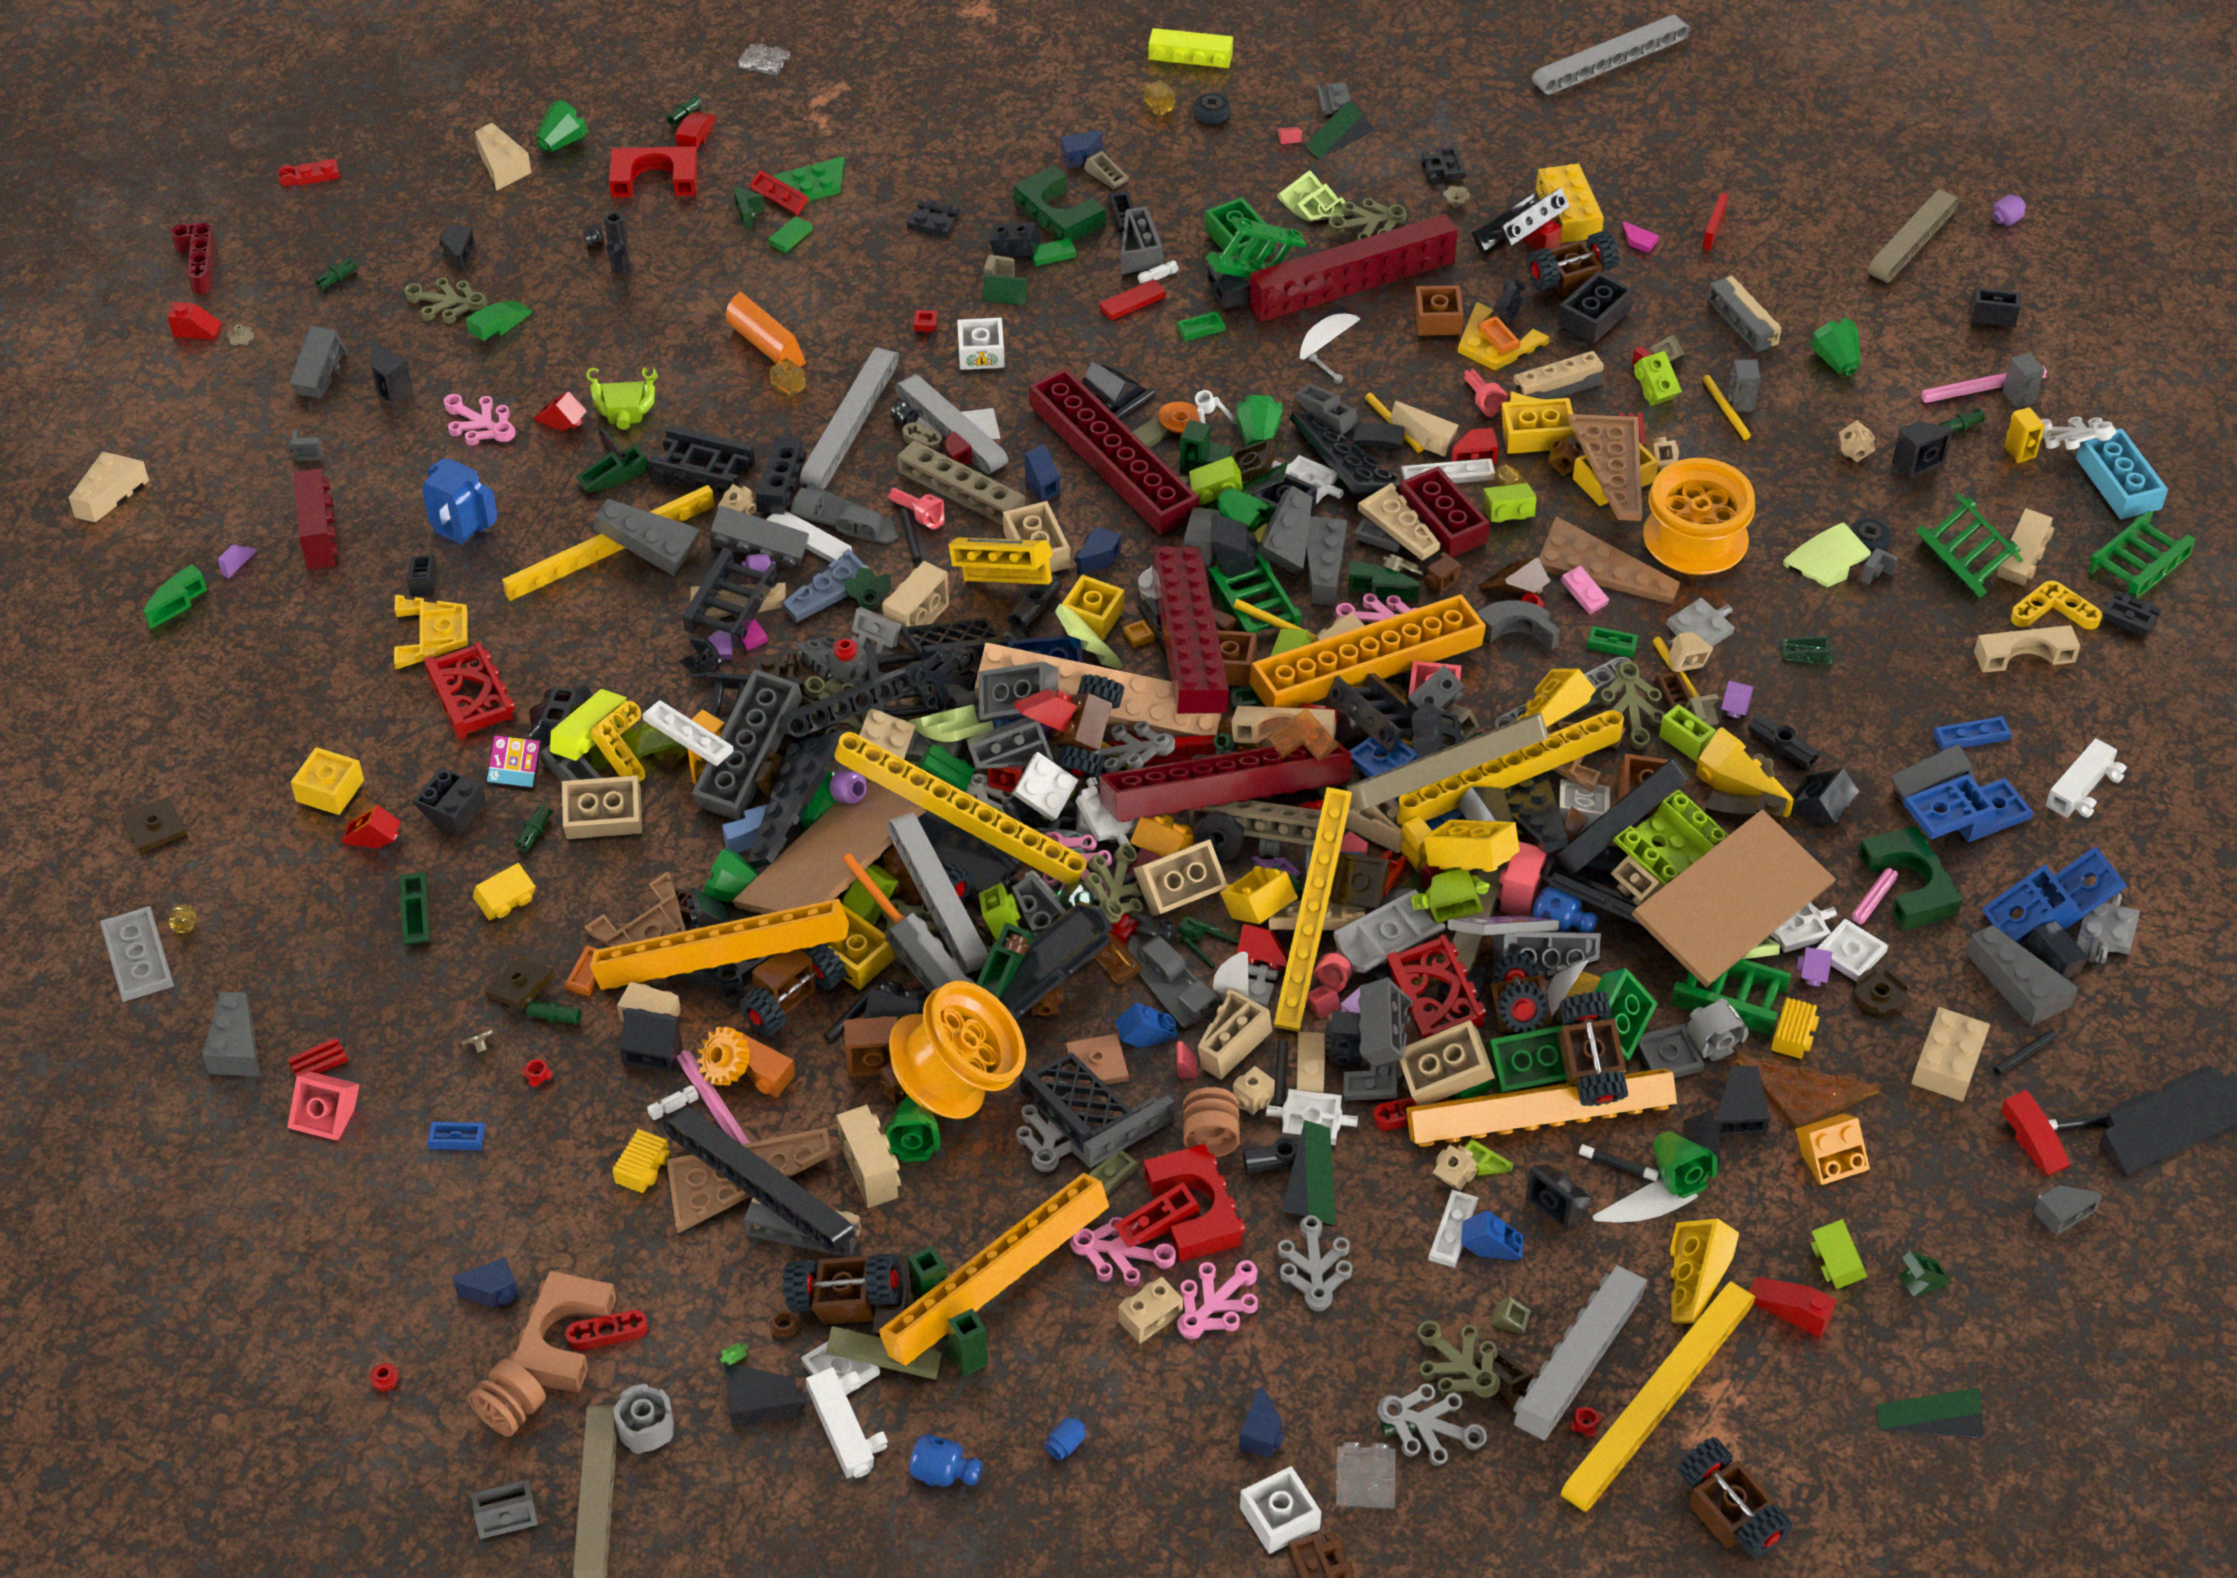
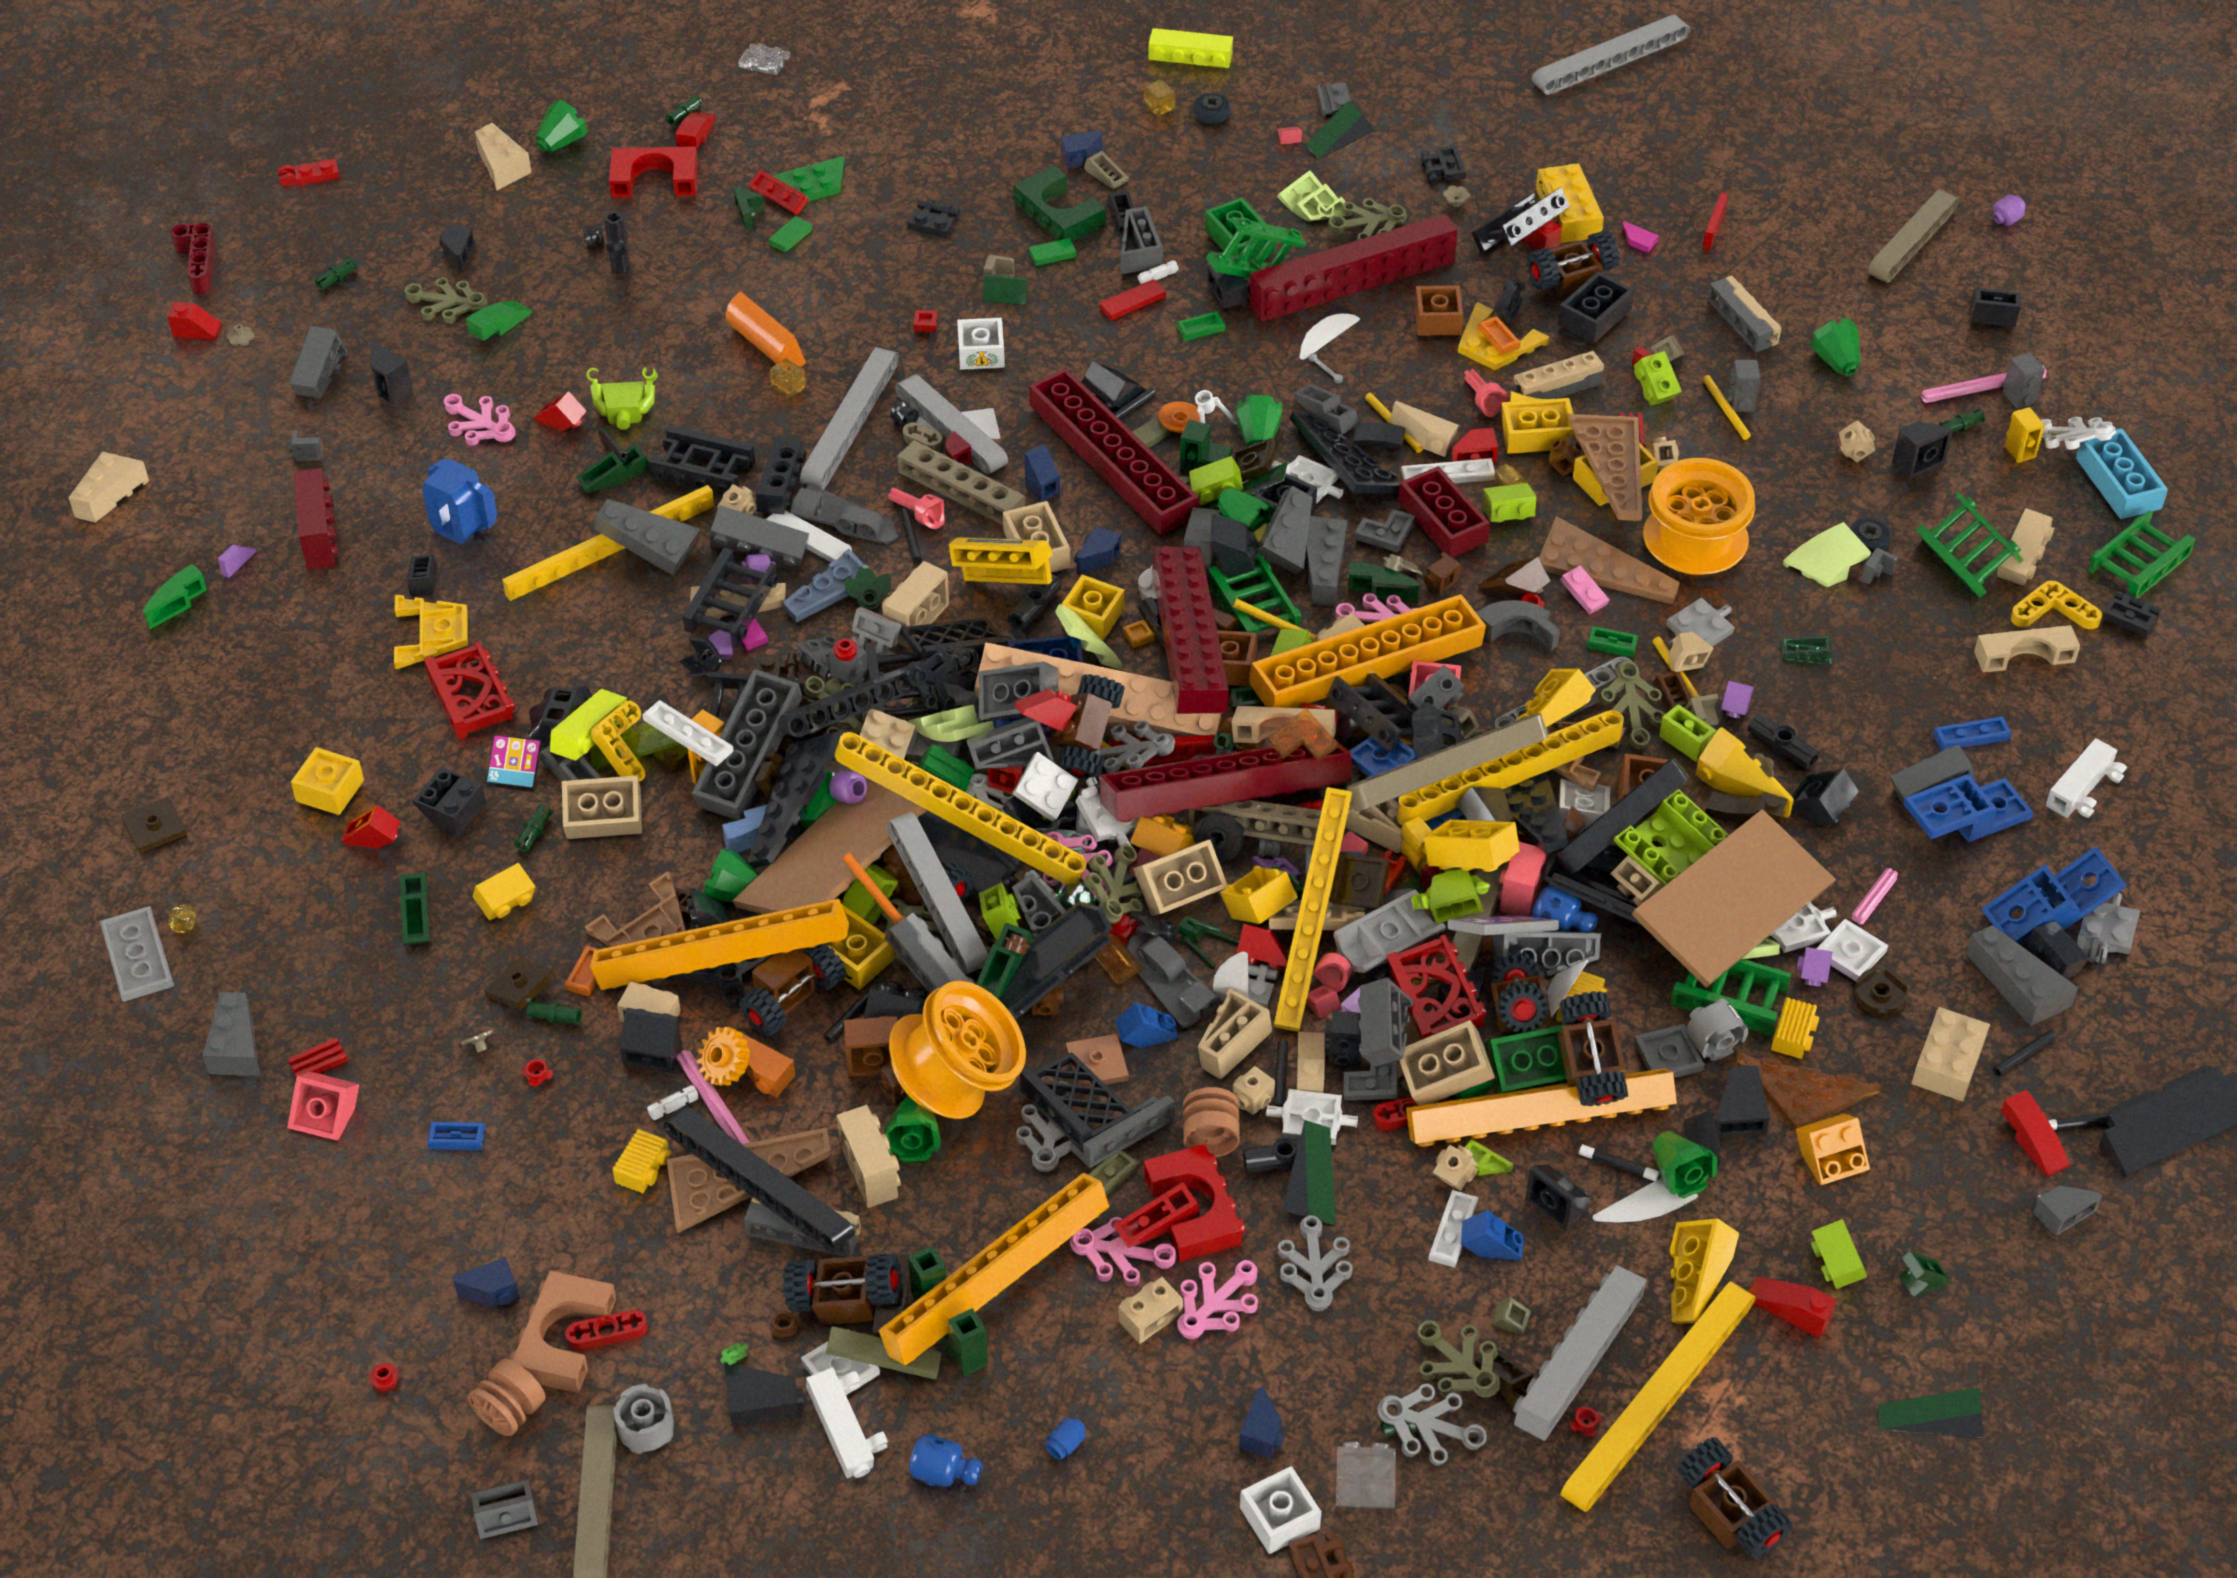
(1015, 239): black brick -> none
(1186, 1062): coral slope -> none
(1395, 518): tan wing -> none
(1629, 1006): green brick -> none
(1911, 850): dark green arch -> none

